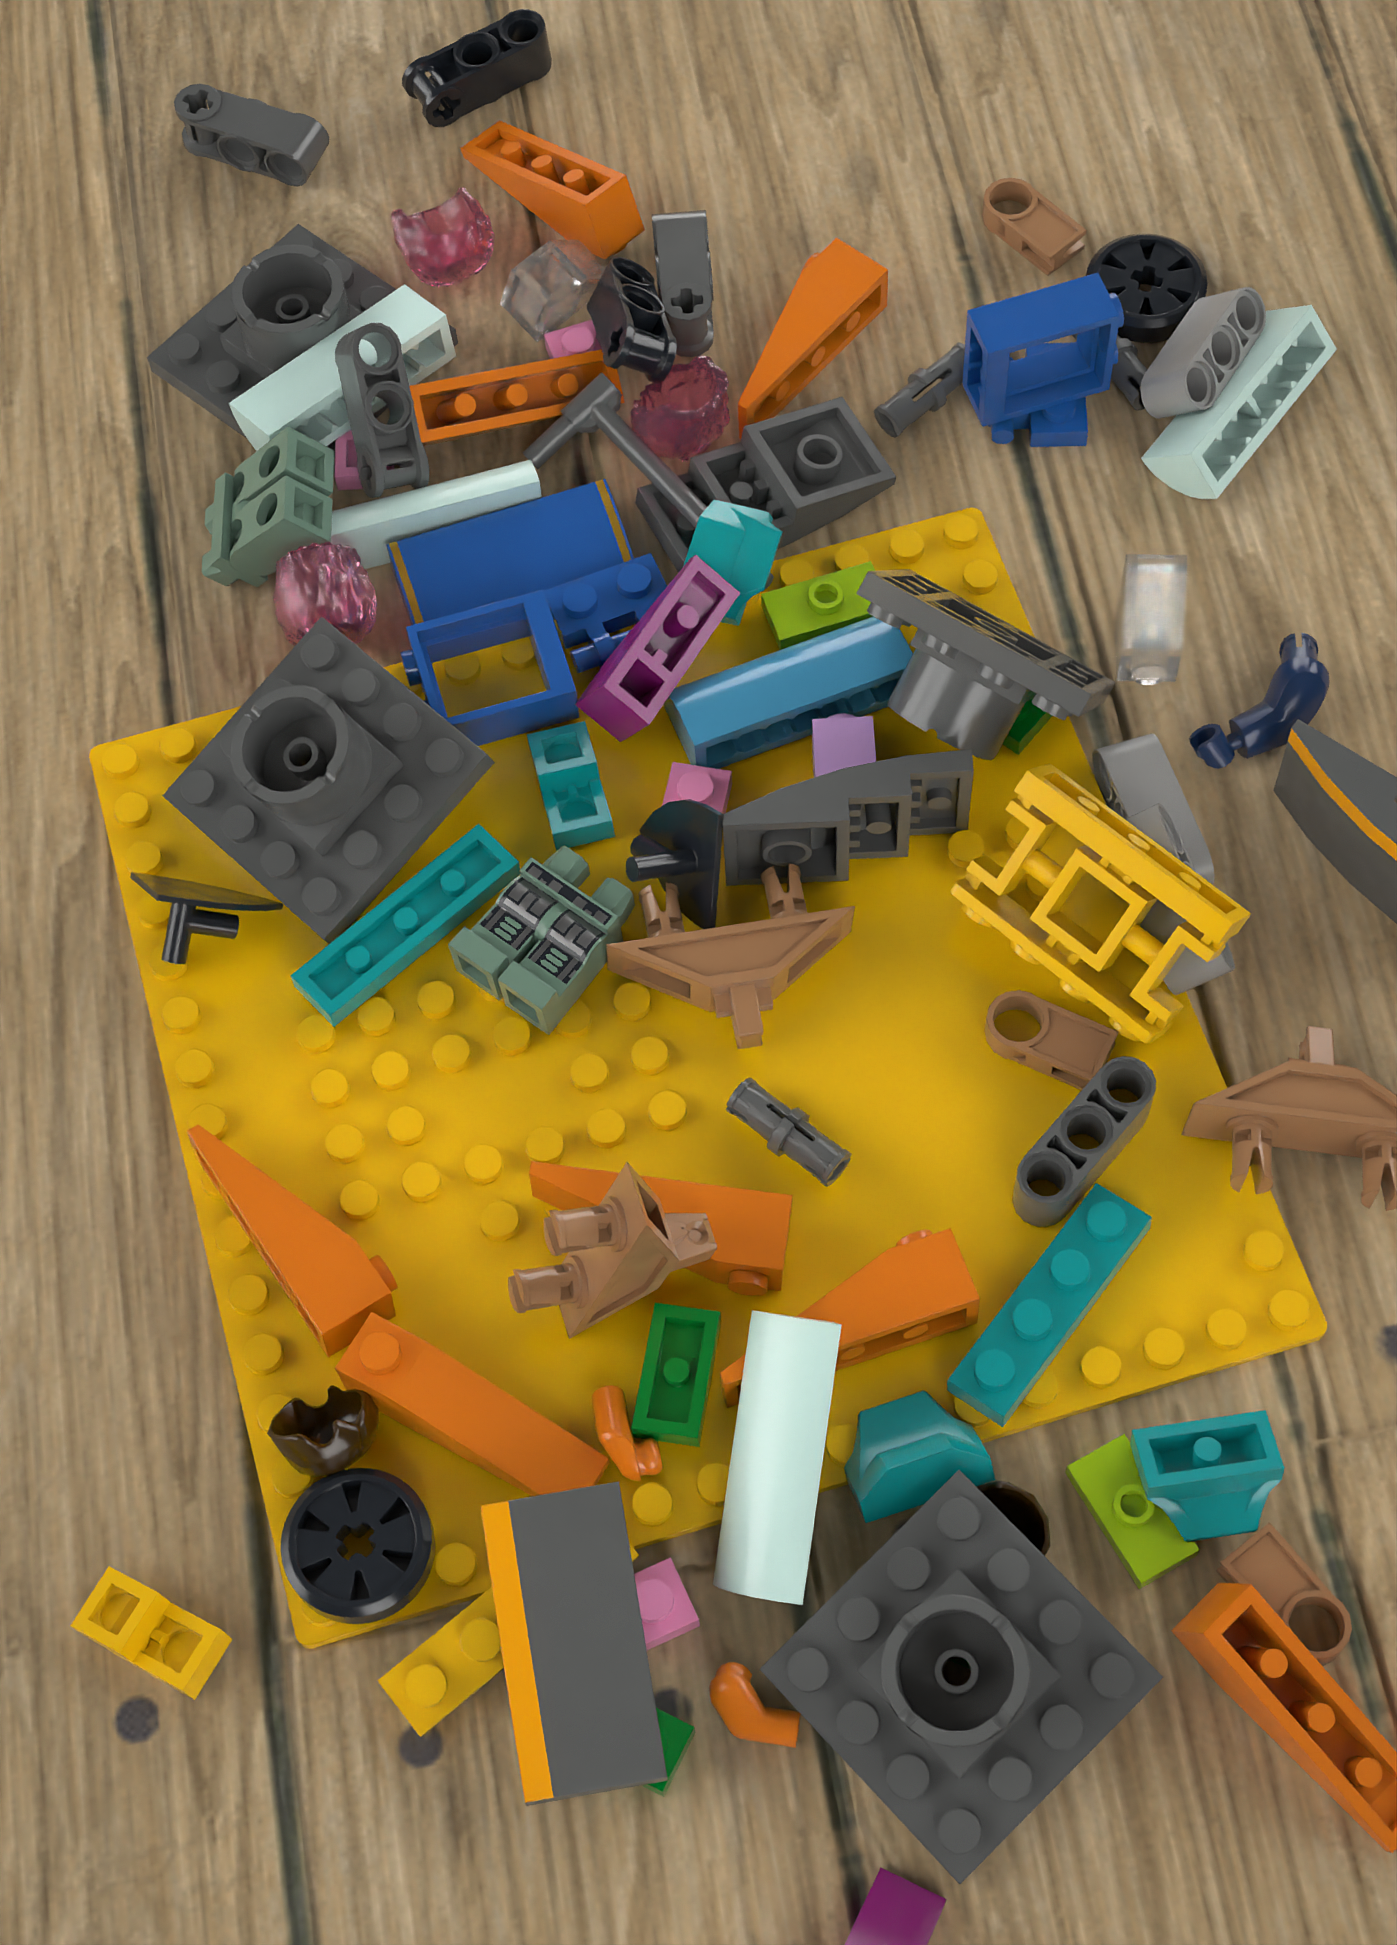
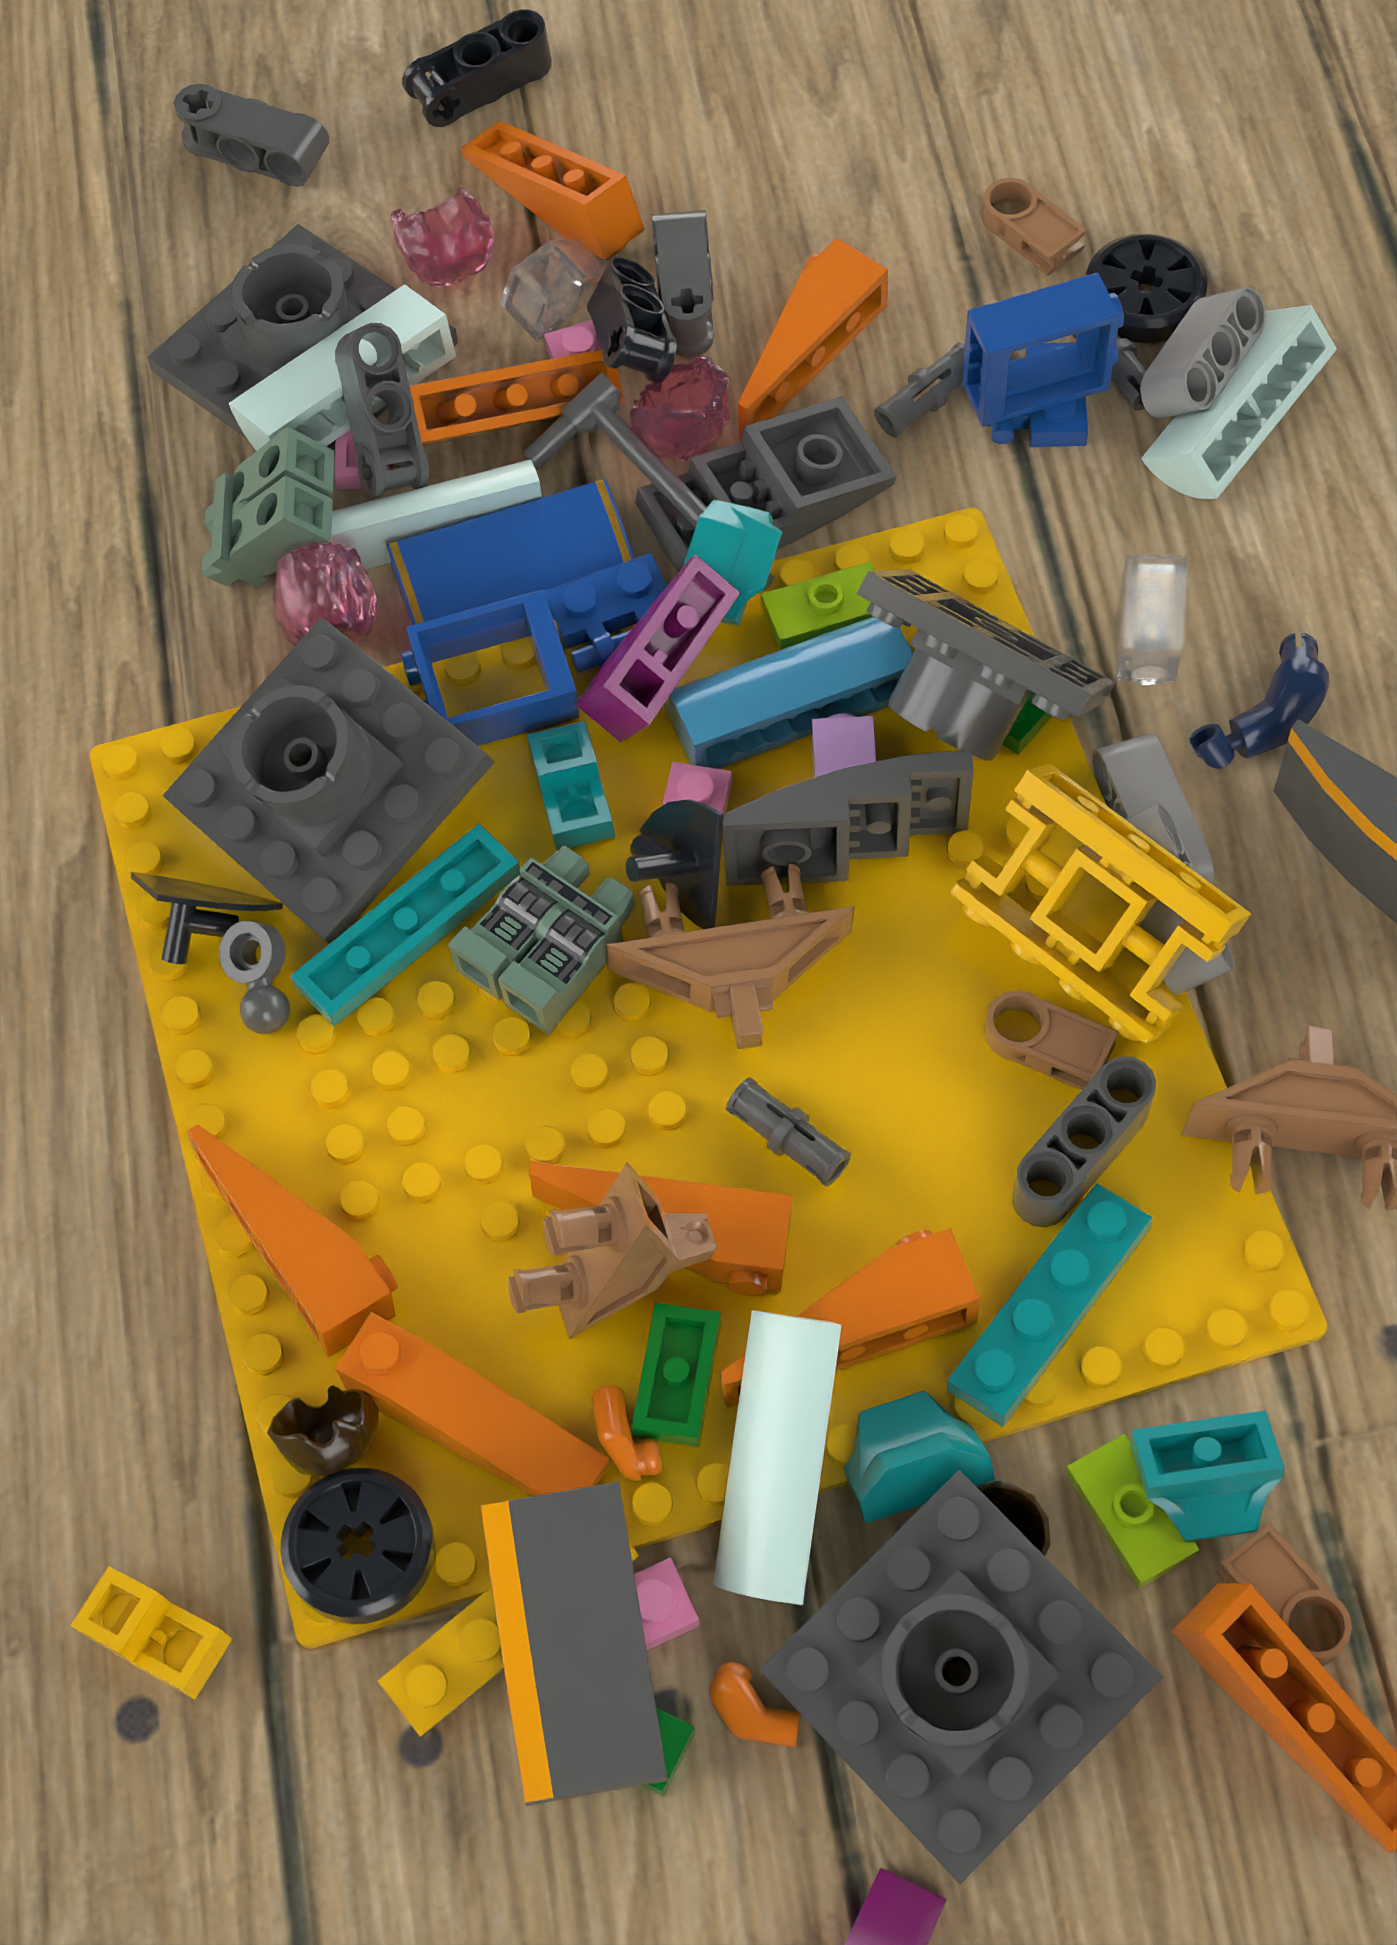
(263, 1006): none -> dark grey plate

